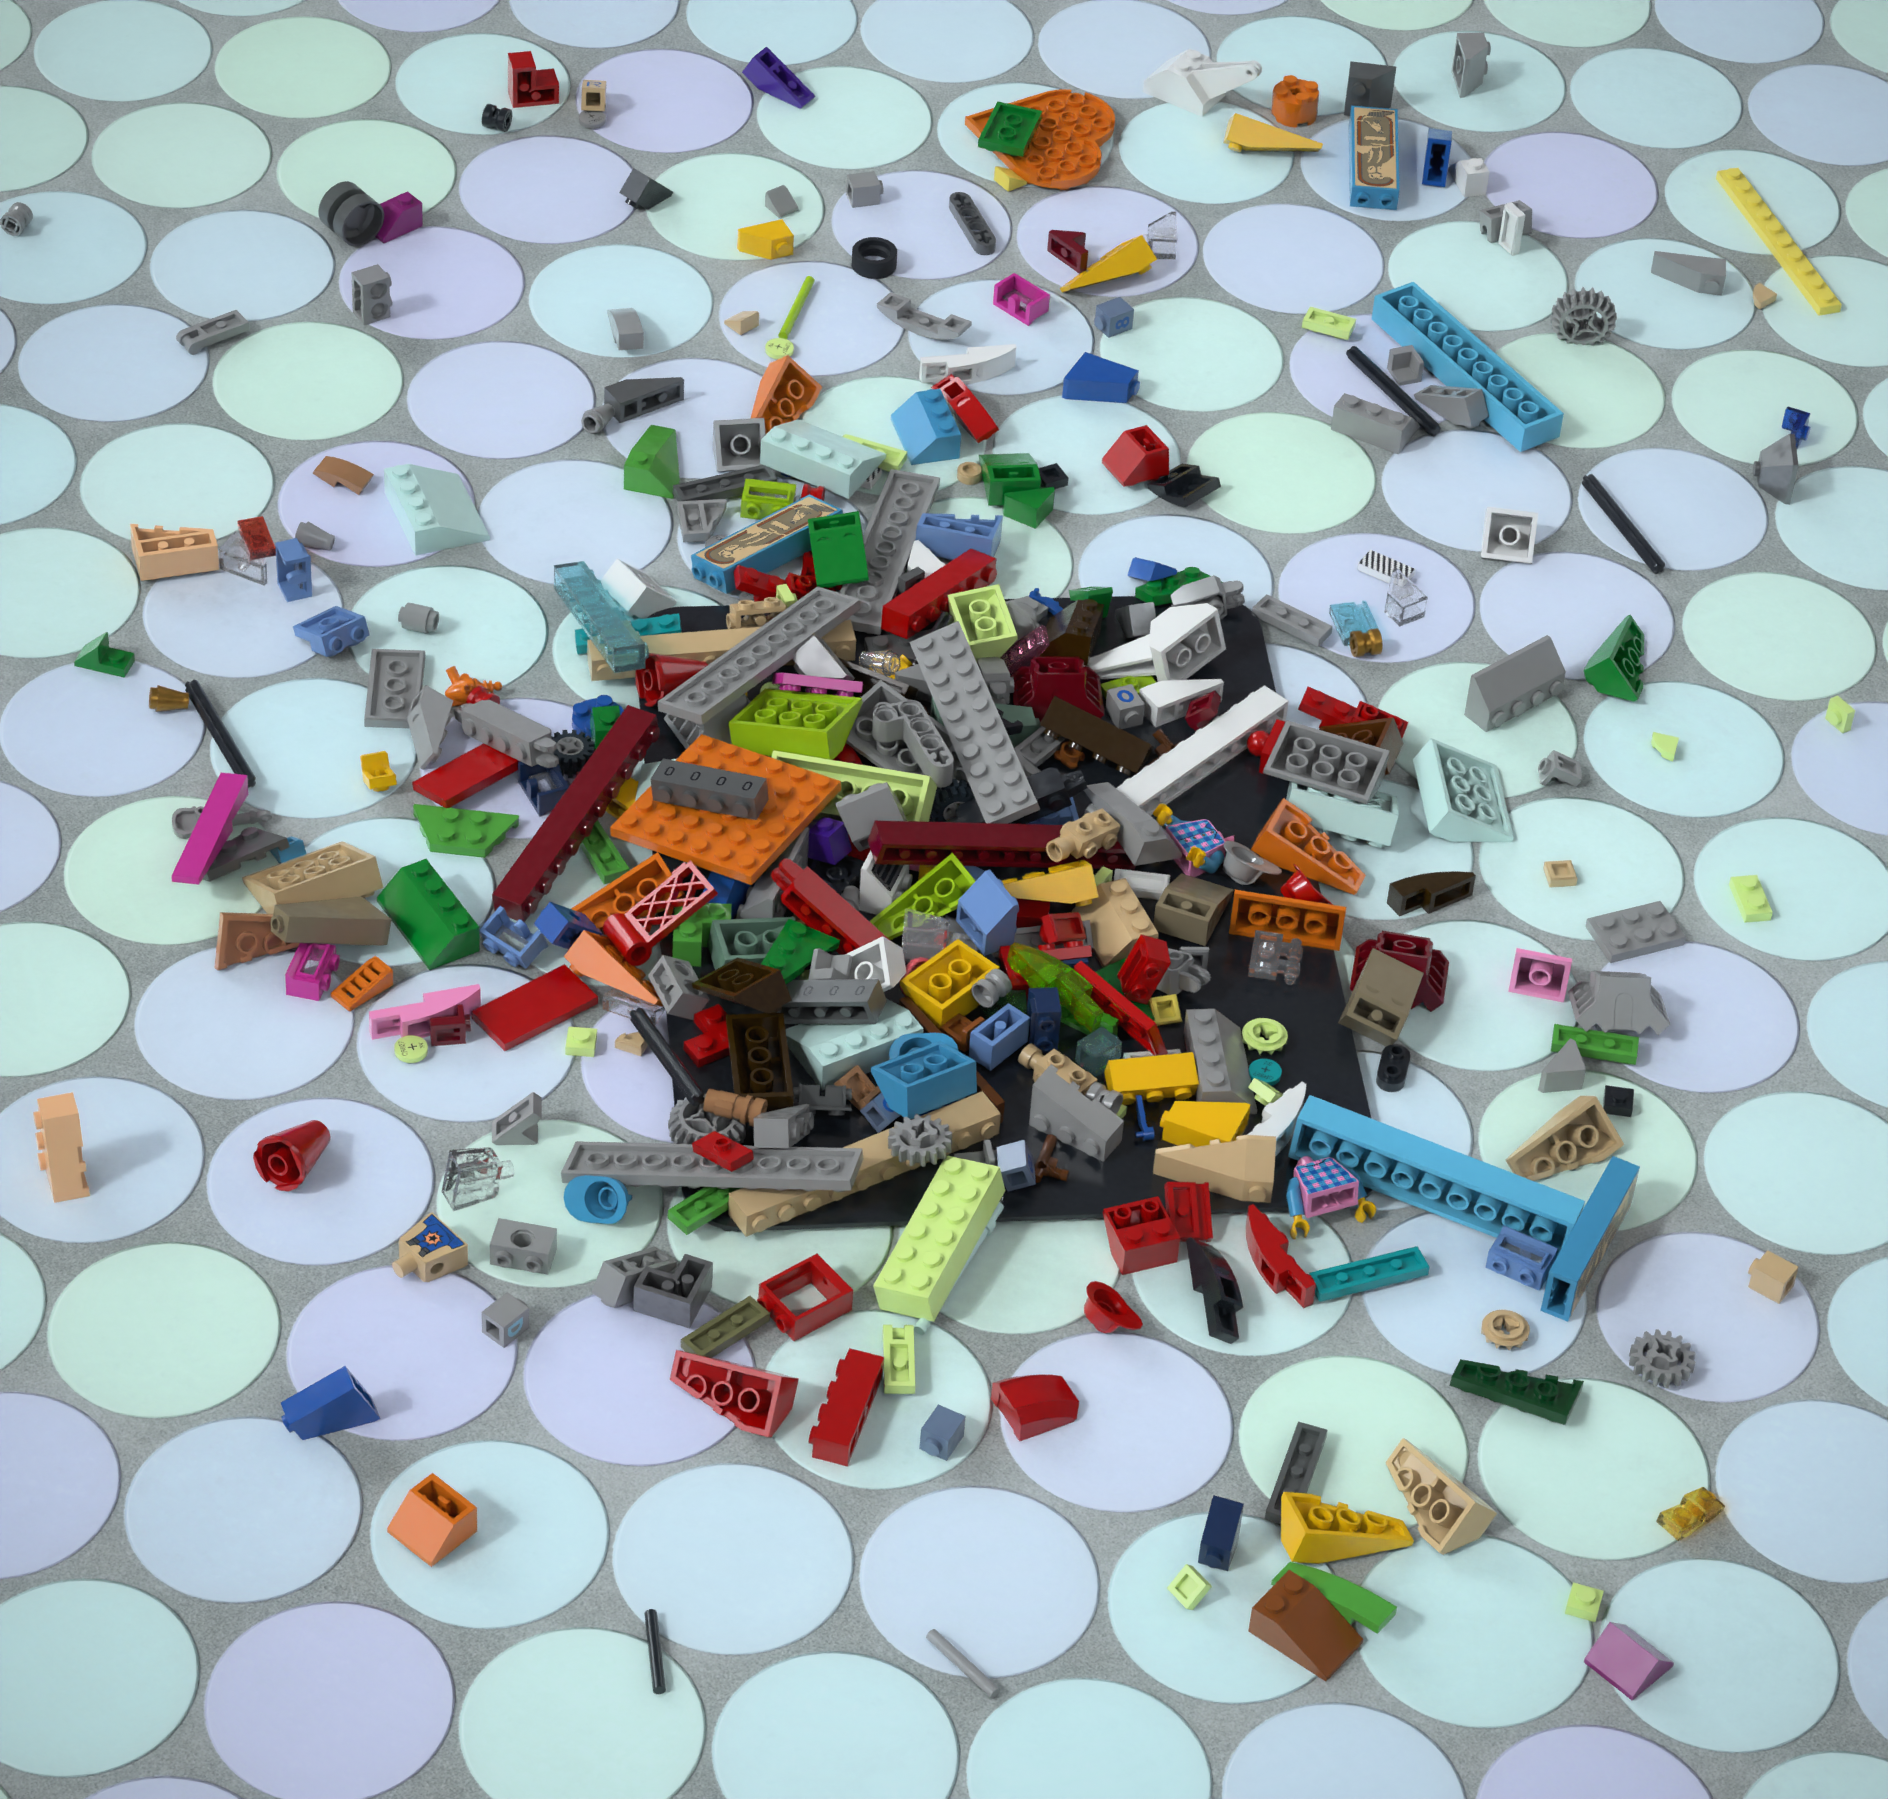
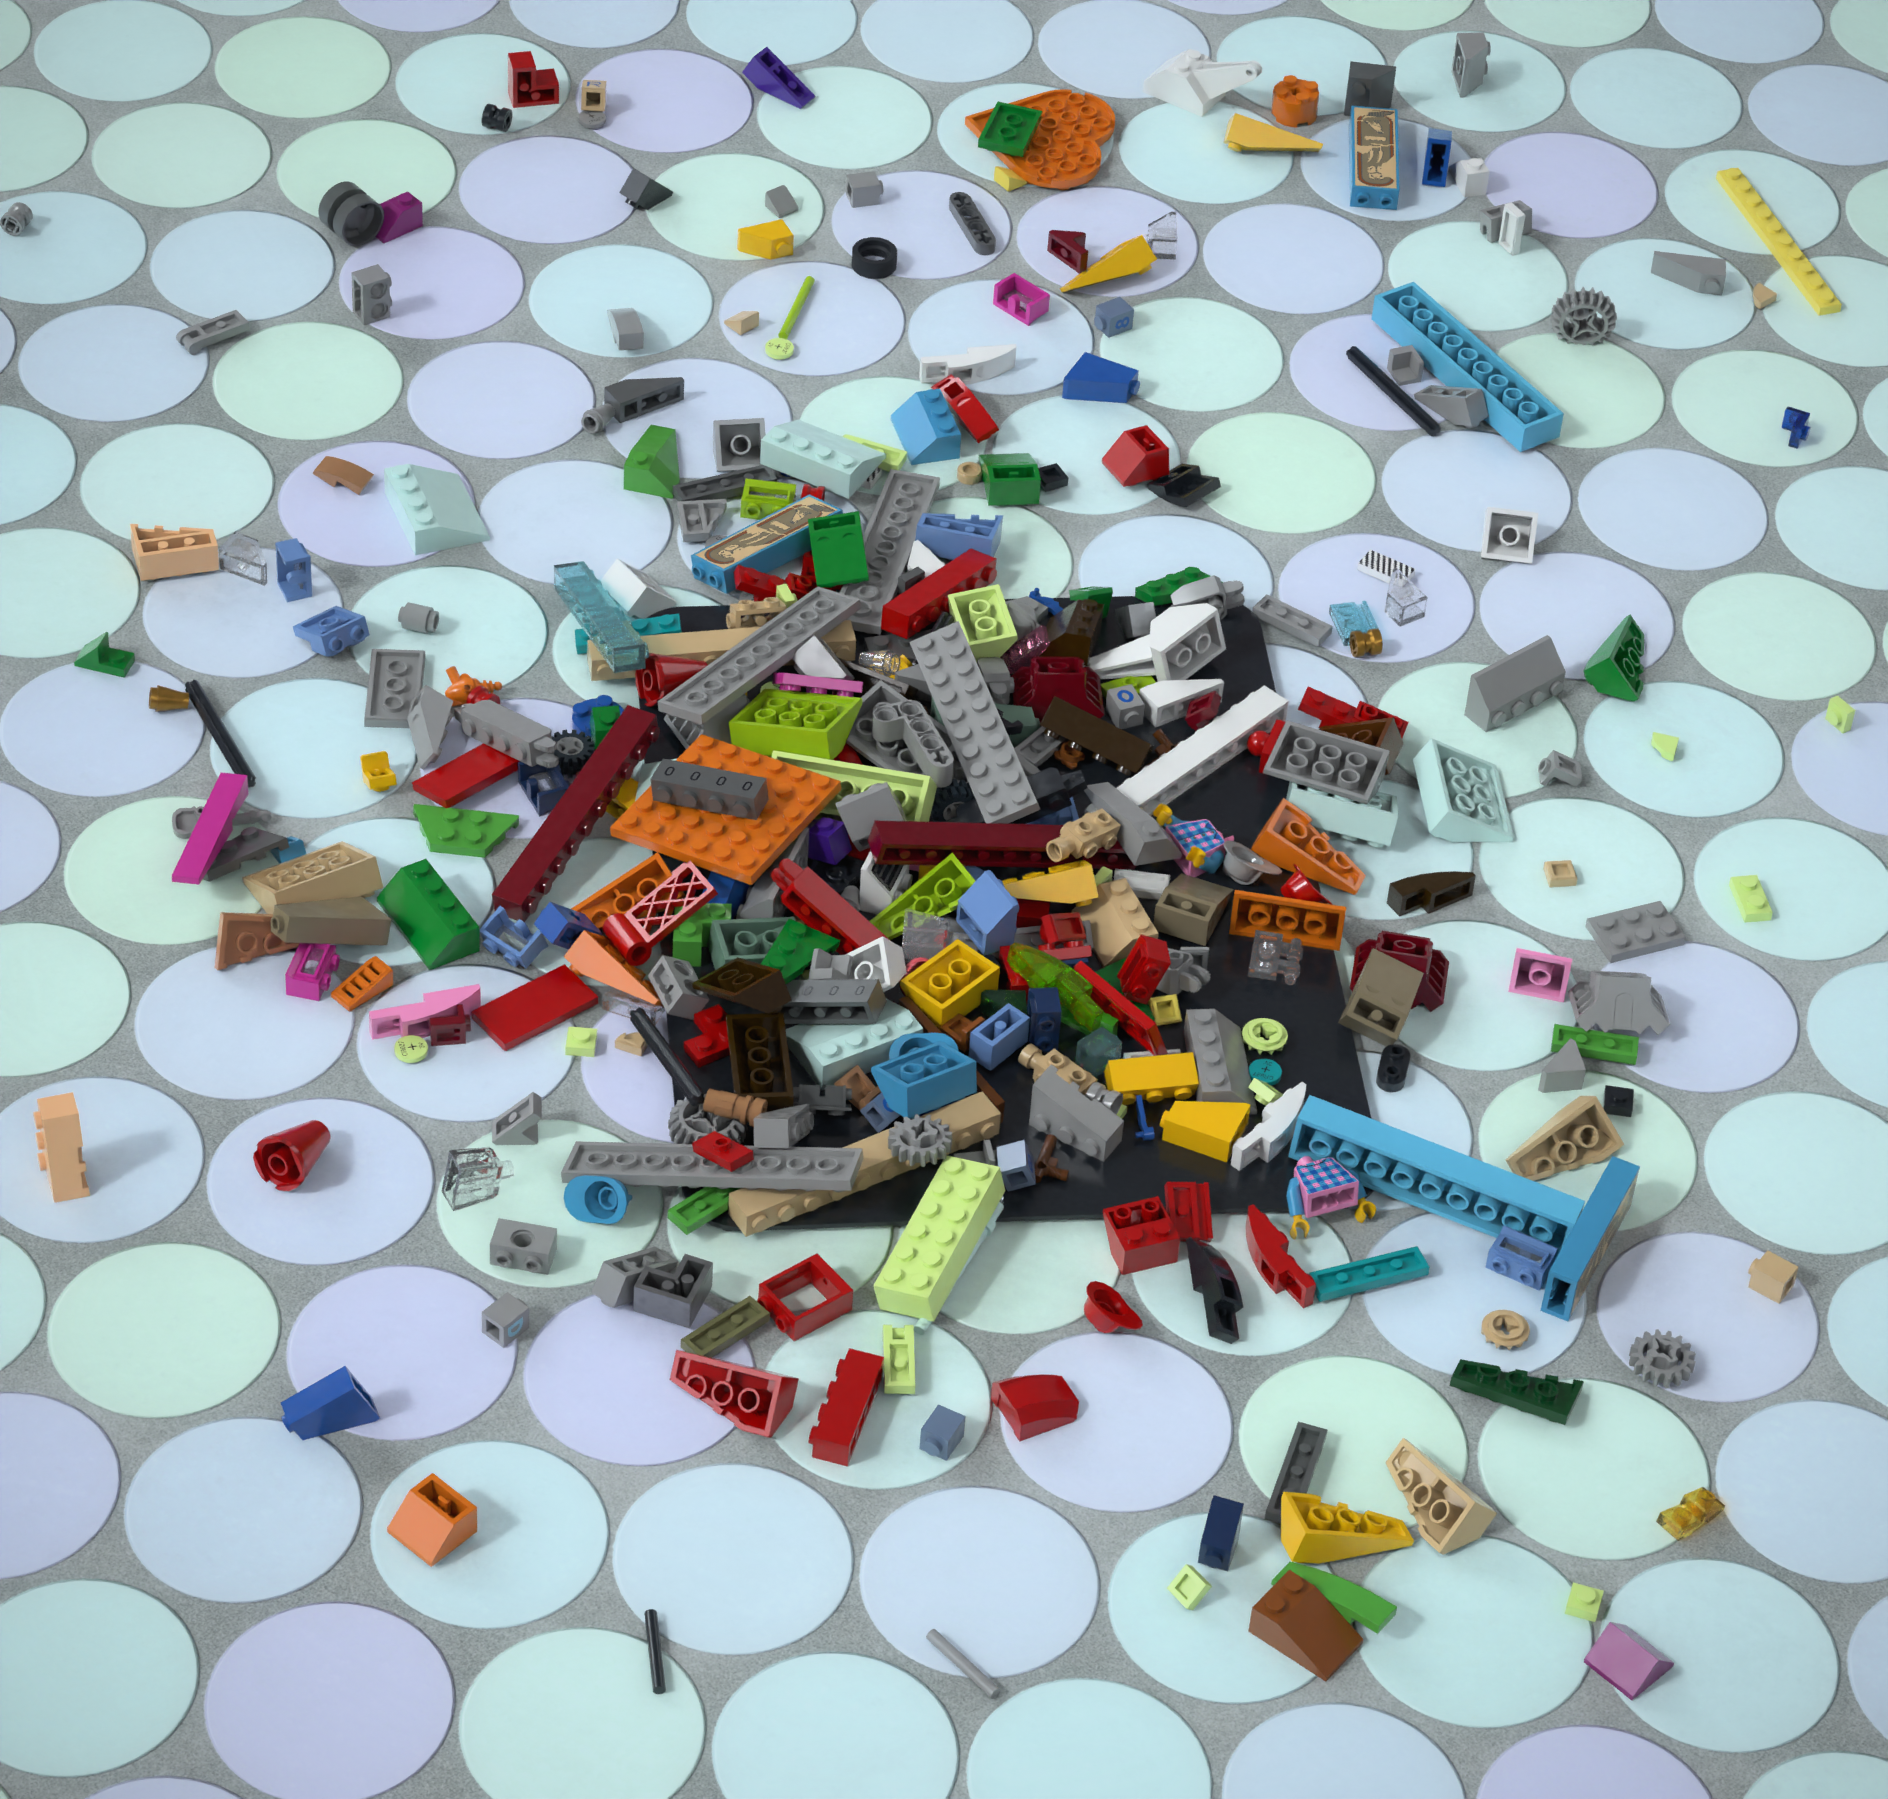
(256, 538): clear red plate -> none
(314, 536): light grey cone -> none
(430, 1250): tan torso -> none
(603, 855): bright green plate -> none
(784, 393): orange wedge -> none
(900, 312): light grey slope -> none
(989, 990): light grey wheel -> none
(1029, 506): green slope -> none
(1149, 570): blue slope -> none
(1232, 1168): tan wedge -> none
(1329, 323): yellowish green plate -> none
(1372, 423): light grey slope -> none
(1623, 524): black axle -> none
(1778, 468): flat silver slope -> none

